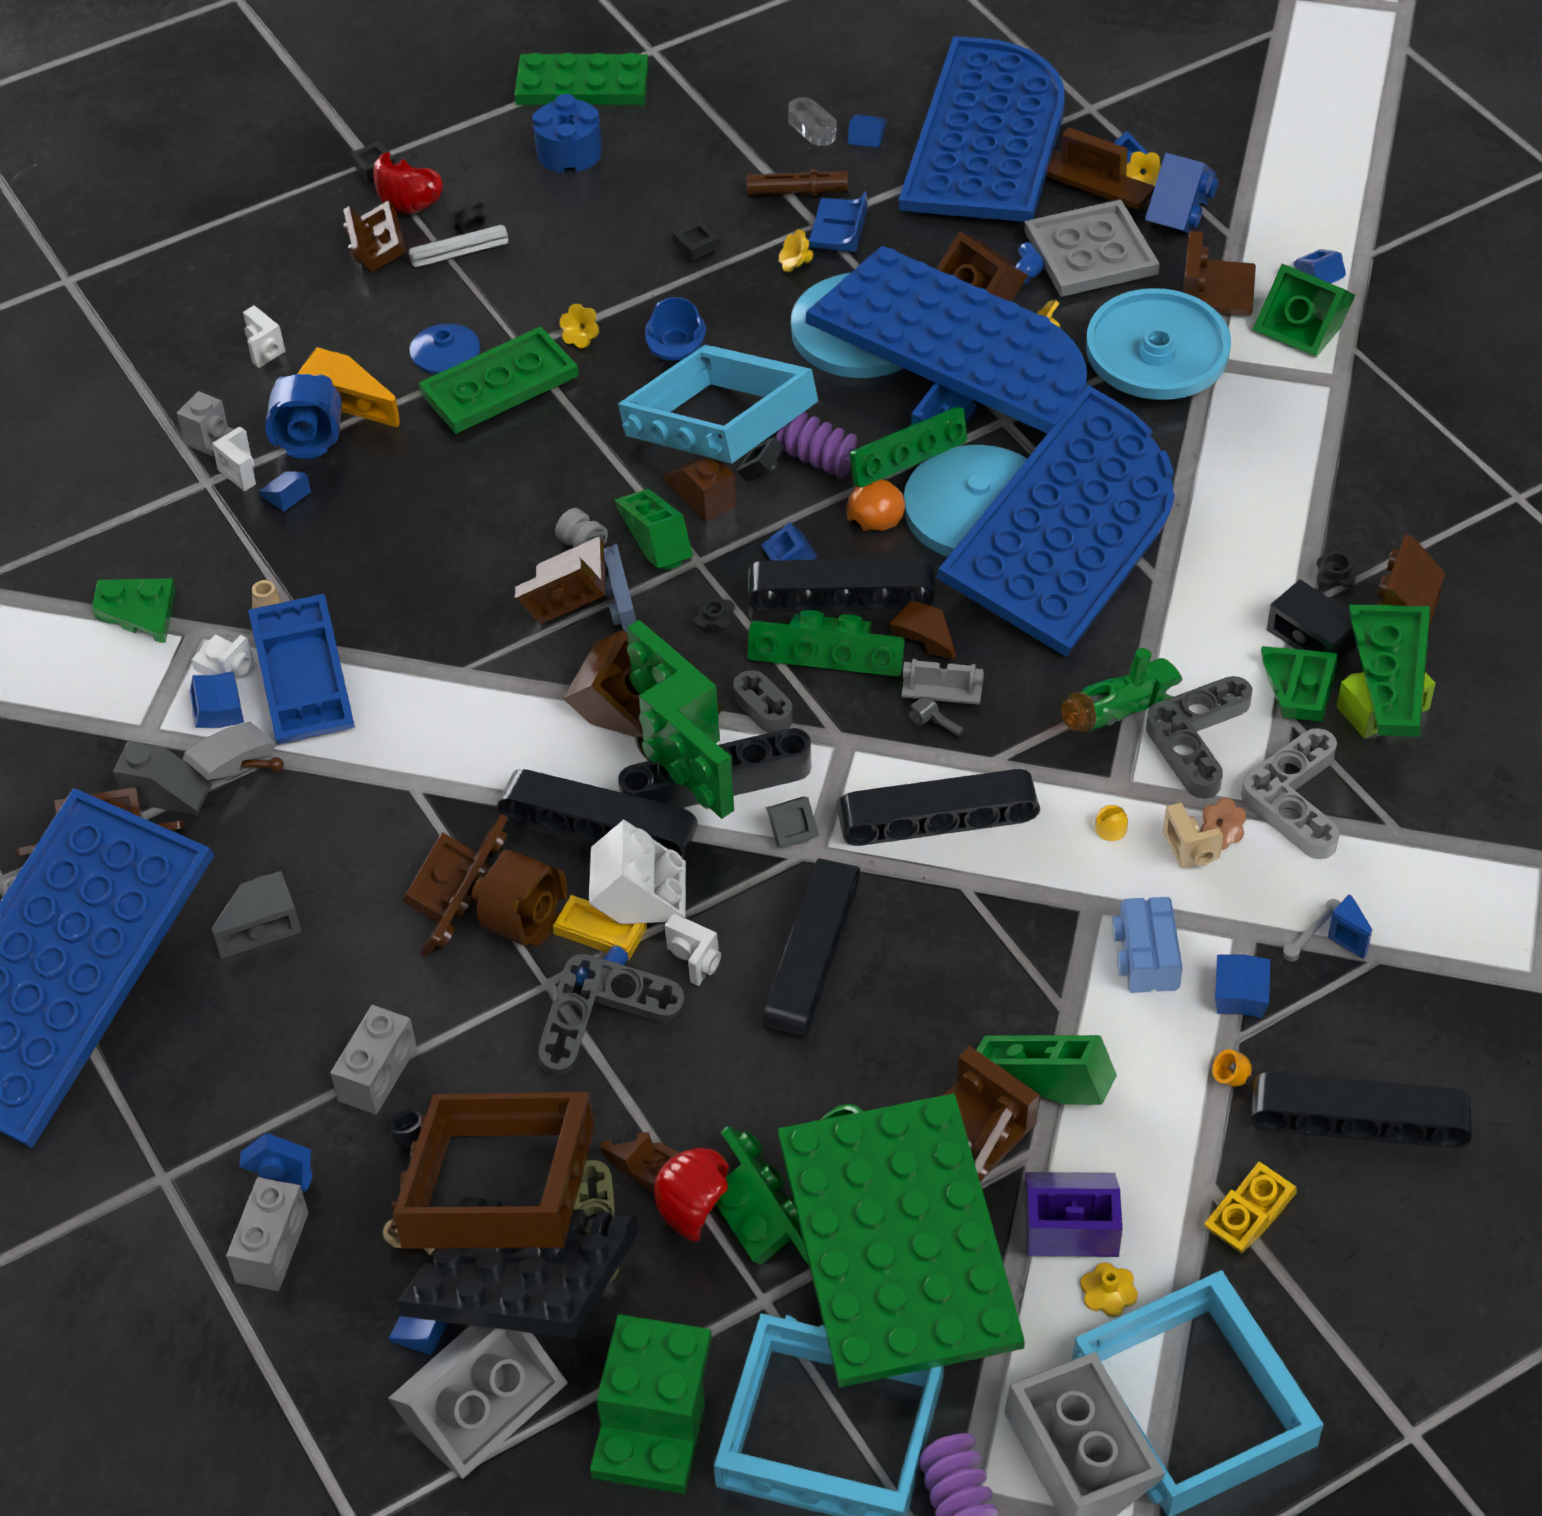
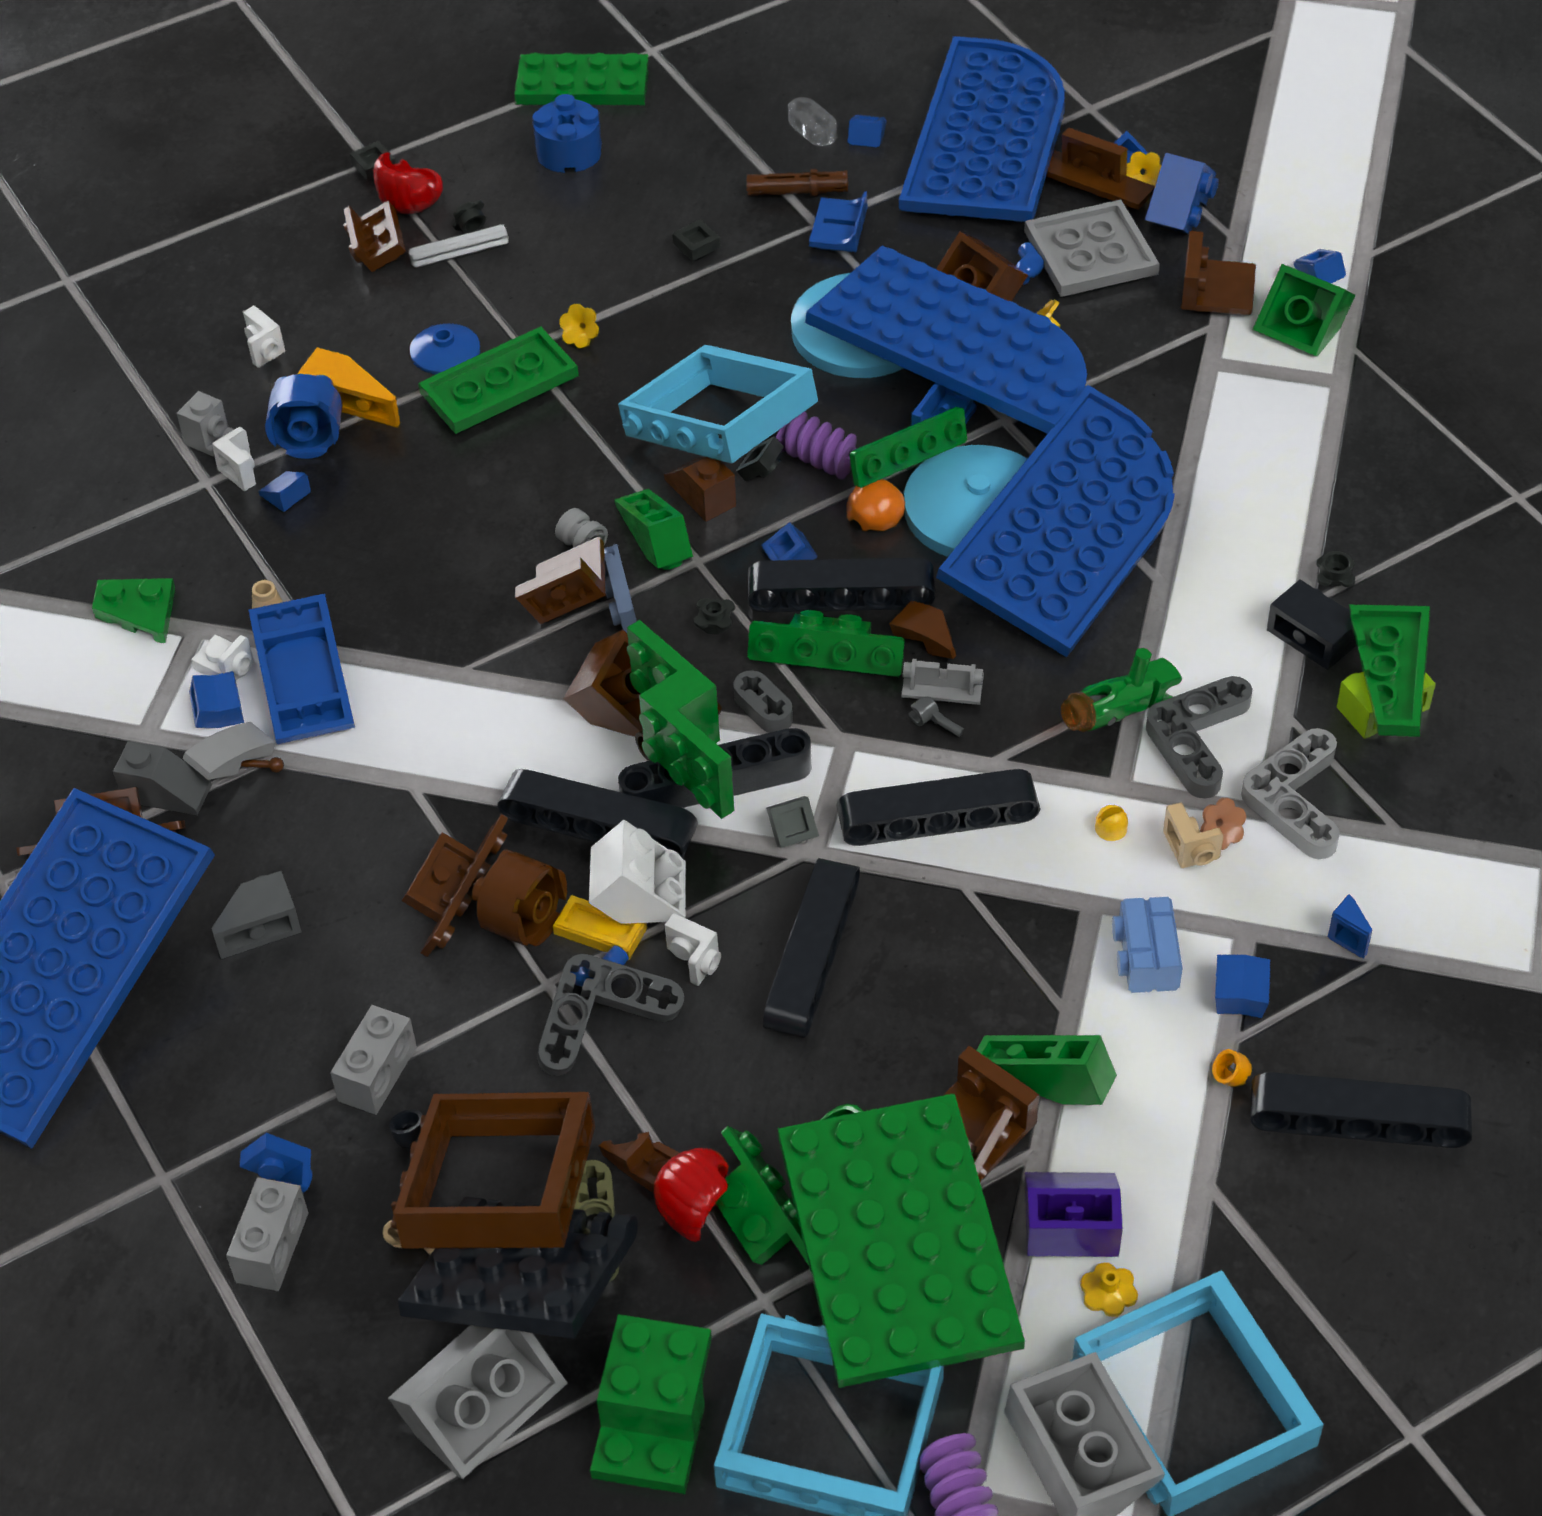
(417, 1334): blue slope -> none
(675, 329): blue piece -> none
(795, 251): yellow plant -> none
(1158, 344): medium azure dish -> none
(1251, 1208): yellow slope -> none
(1292, 950): light grey hinge -> none
(1300, 680): green wing -> none
(1413, 579): reddish brown slope -> none

